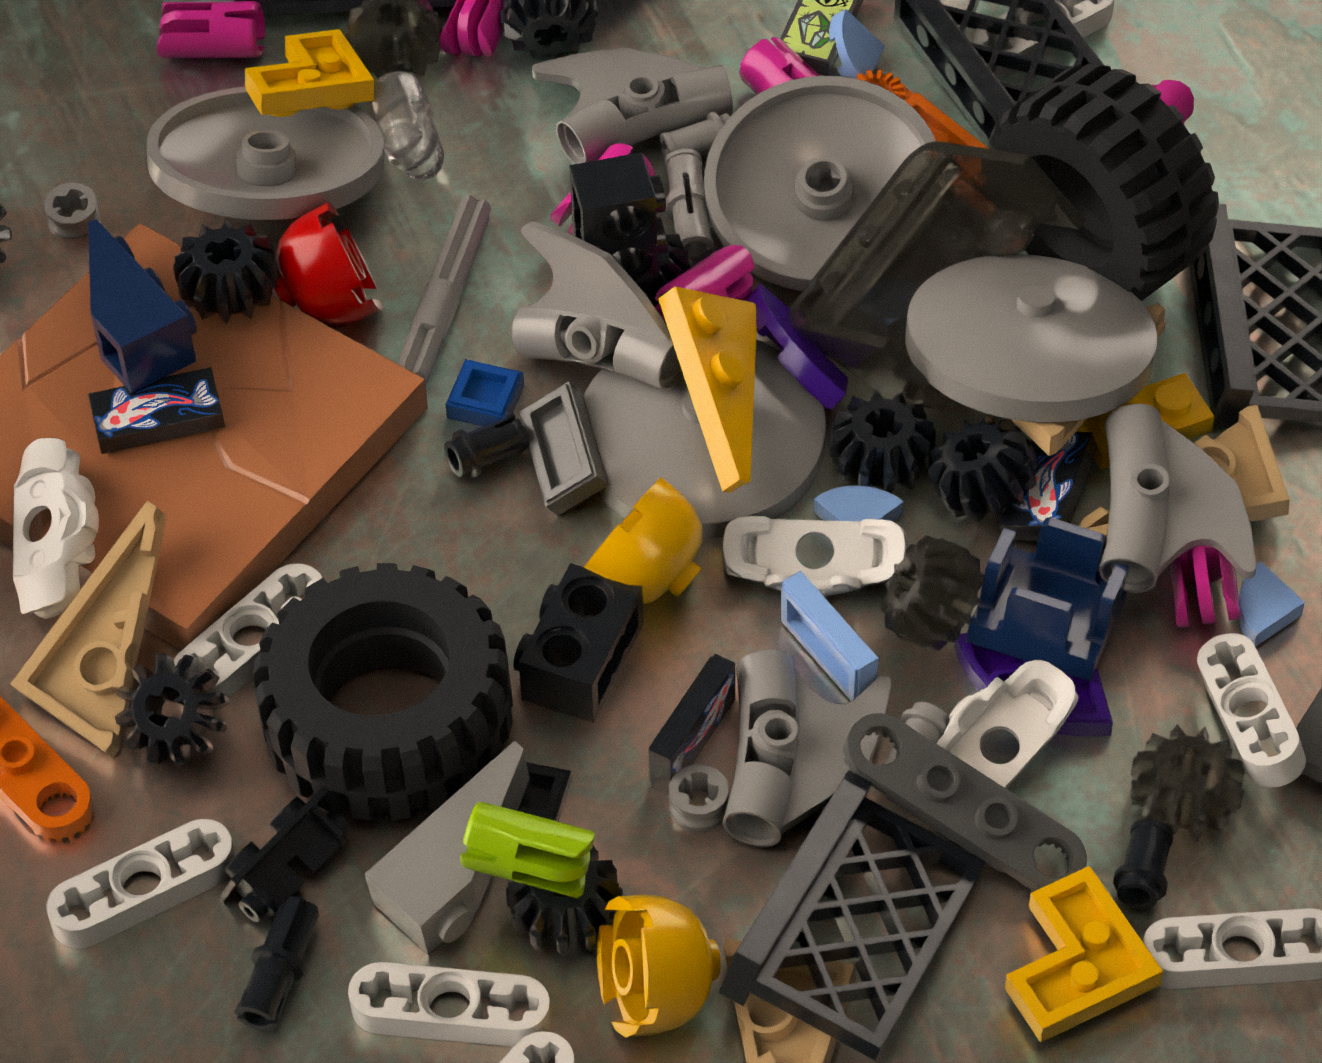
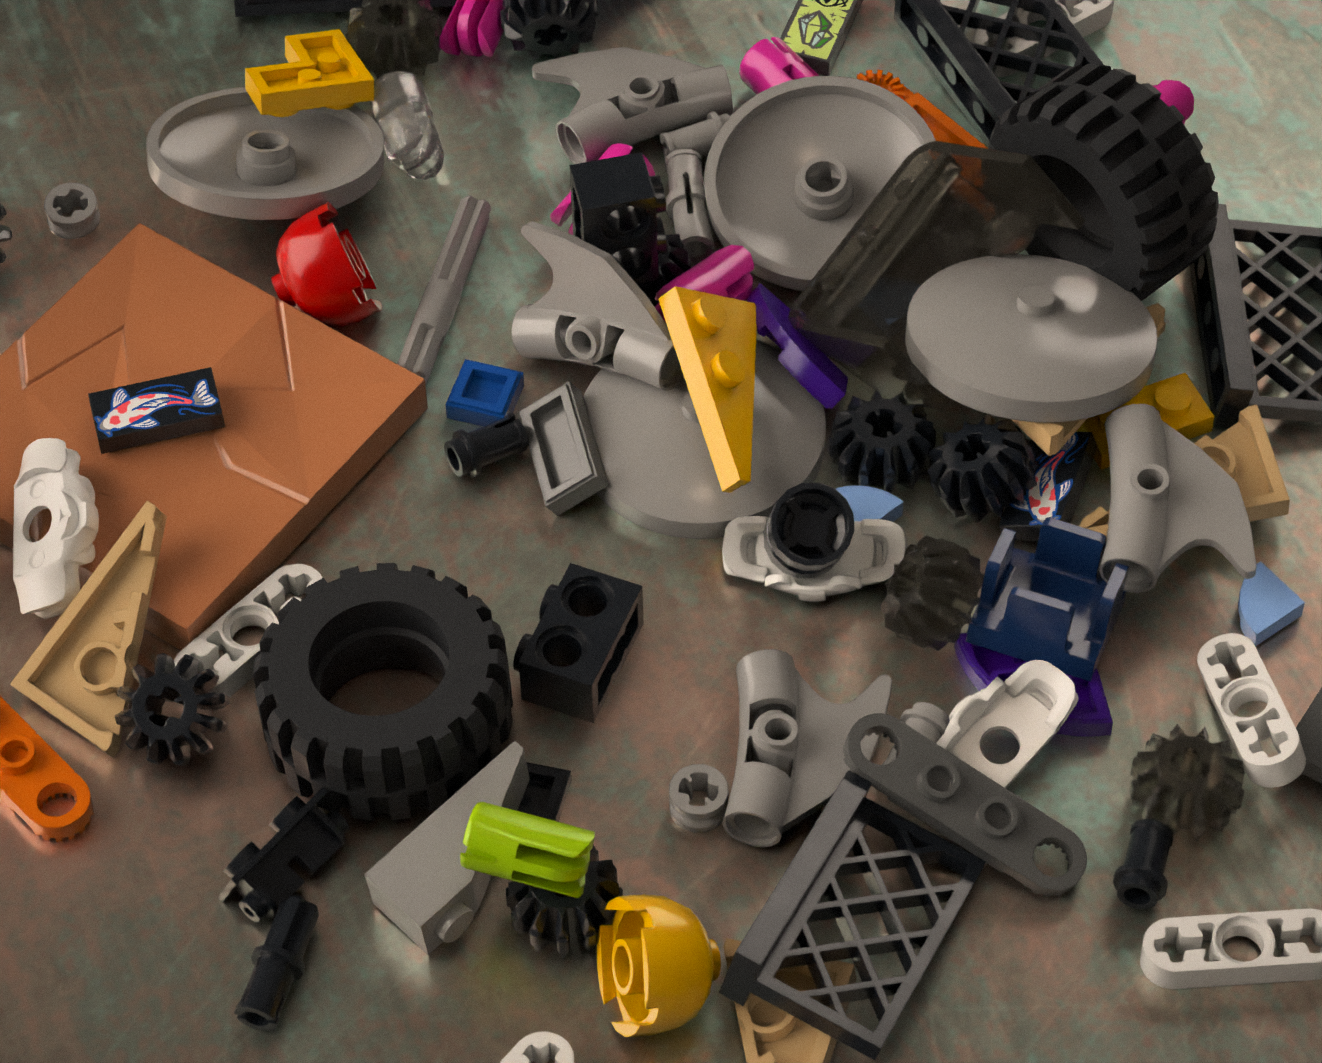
(132, 909): white beam -> none
(134, 320): dark blue slope -> none
(211, 30): dark pink arm -> none
(226, 271): black gear -> none
(430, 982): white beam -> none
(653, 544): yellow cylinder -> none
(692, 722): black tile -> none
(808, 530): none -> black wheel
(827, 636): light blue tile -> none
(855, 45): light blue tile -> none
(1095, 963): yellow plate -> none
(1202, 567): dark pink arm -> none

